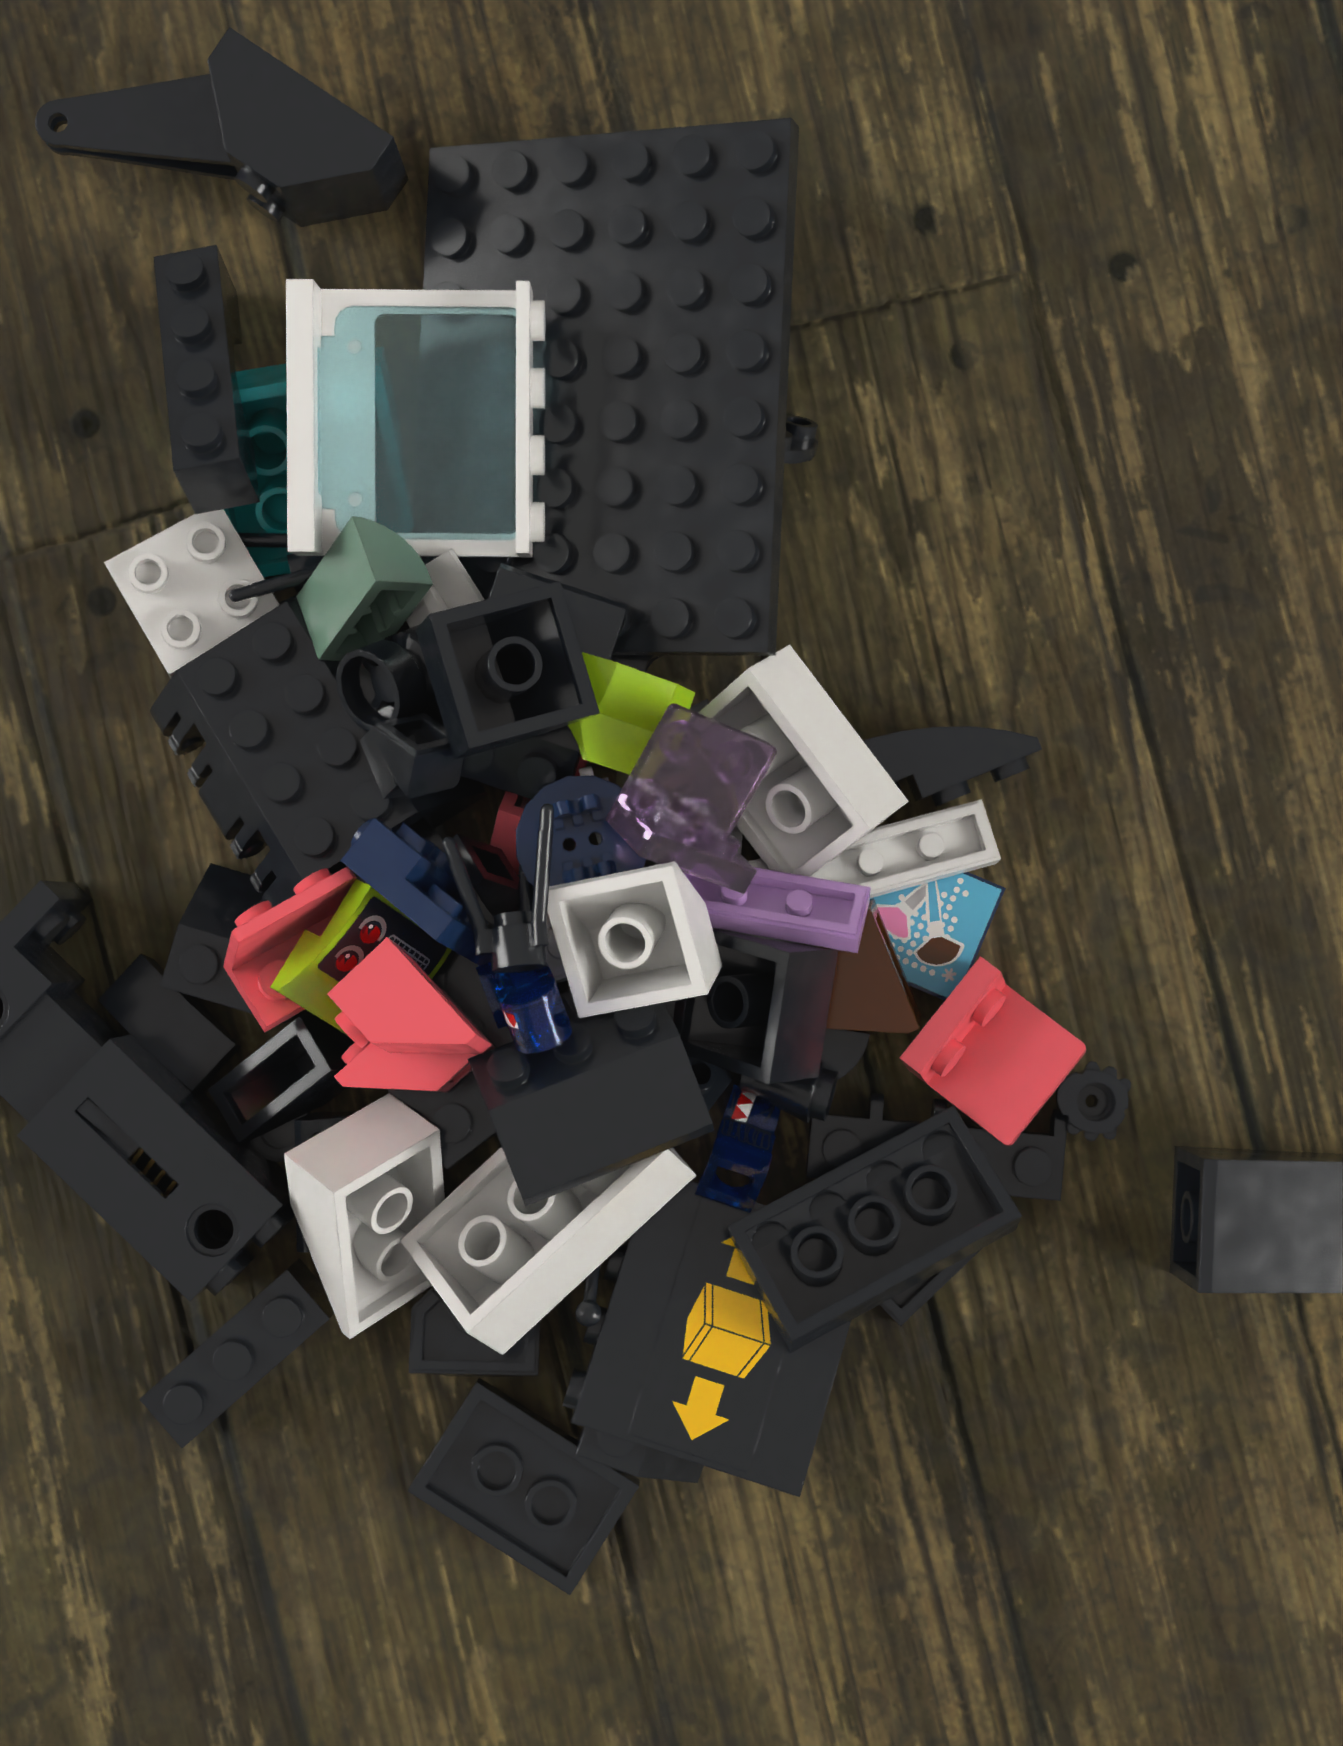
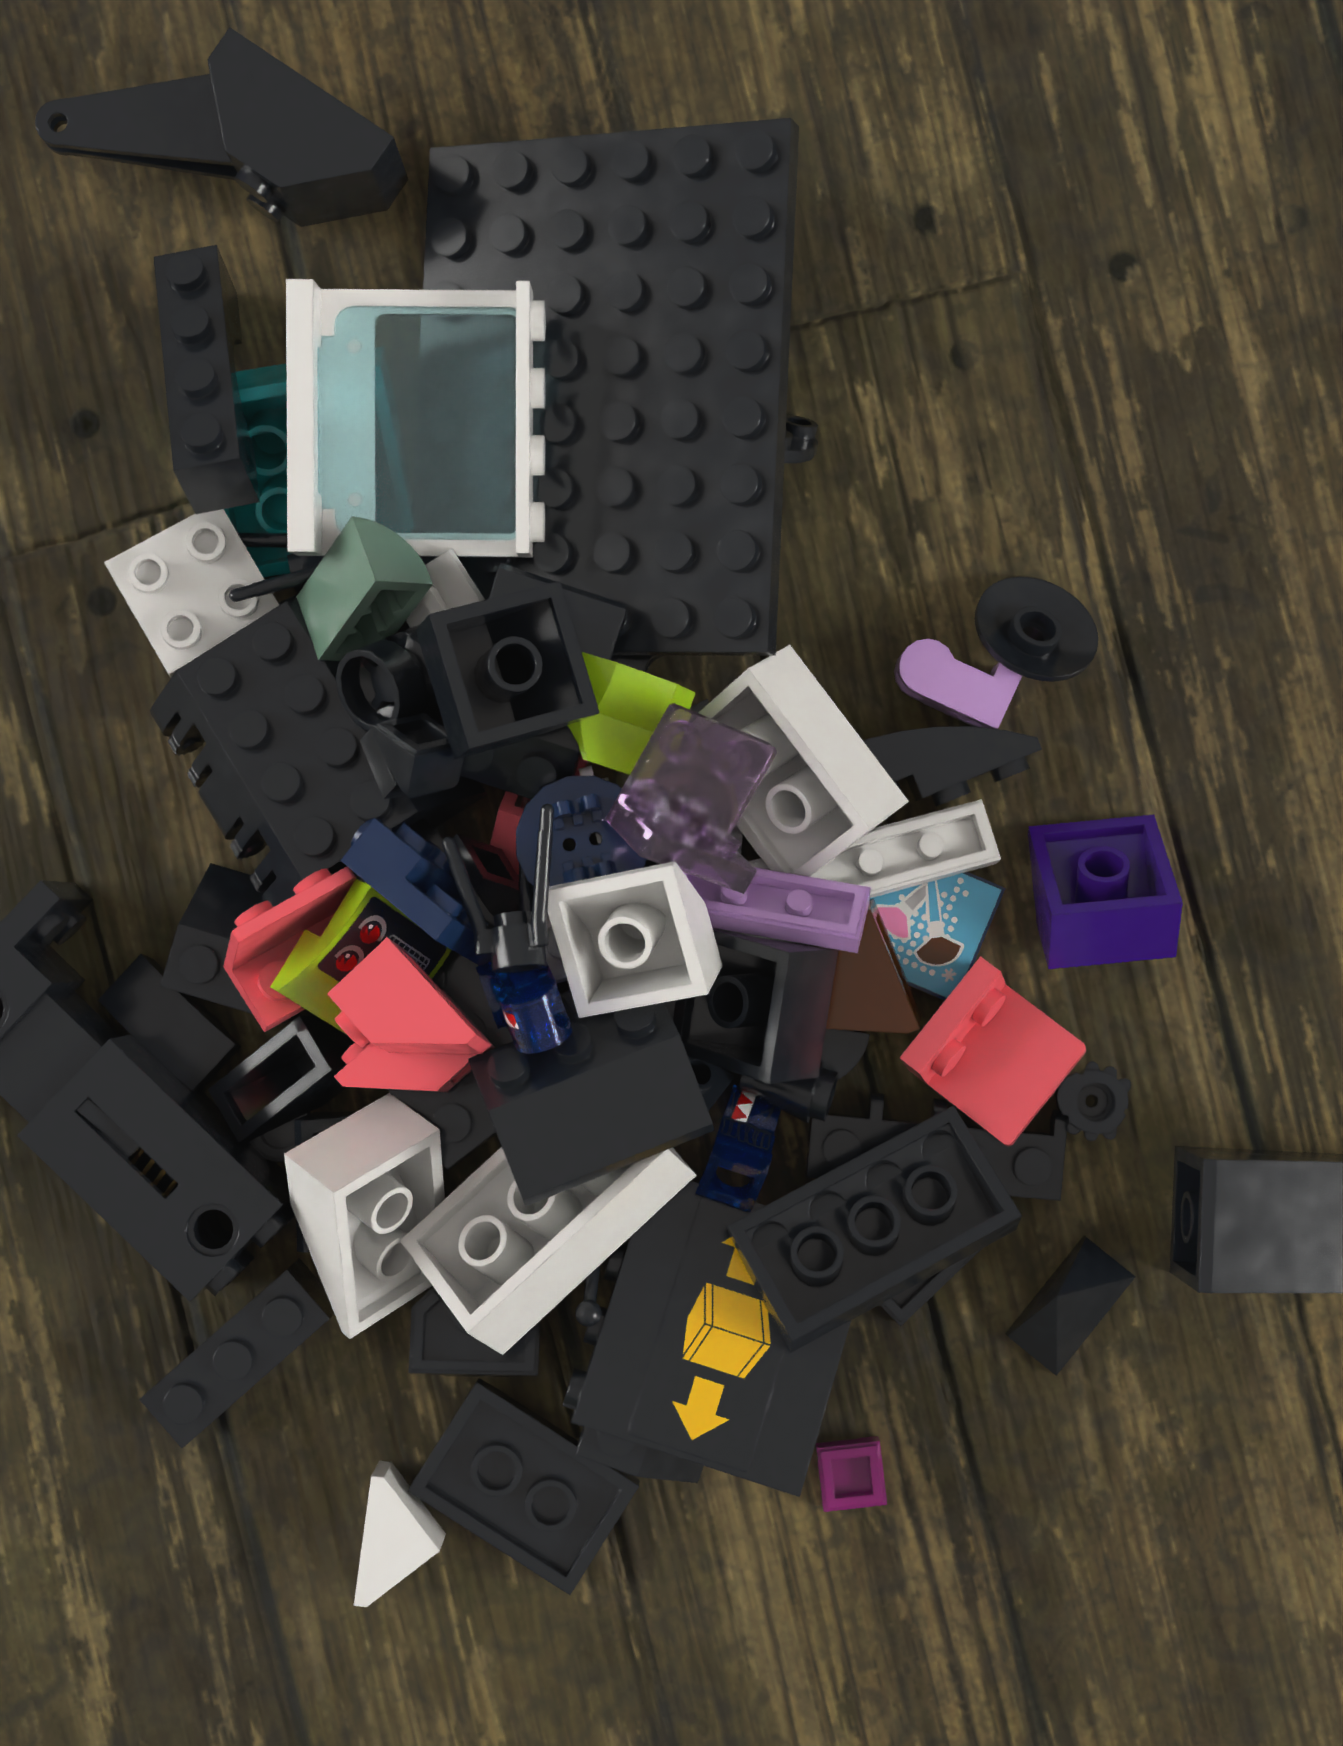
(396, 1535): none -> white slope
(851, 1474): none -> magenta tile
(954, 688): none -> lavender leg
(1036, 629): none -> black dish
(1070, 1305): none -> black slope
(1104, 892): none -> dark purple slope

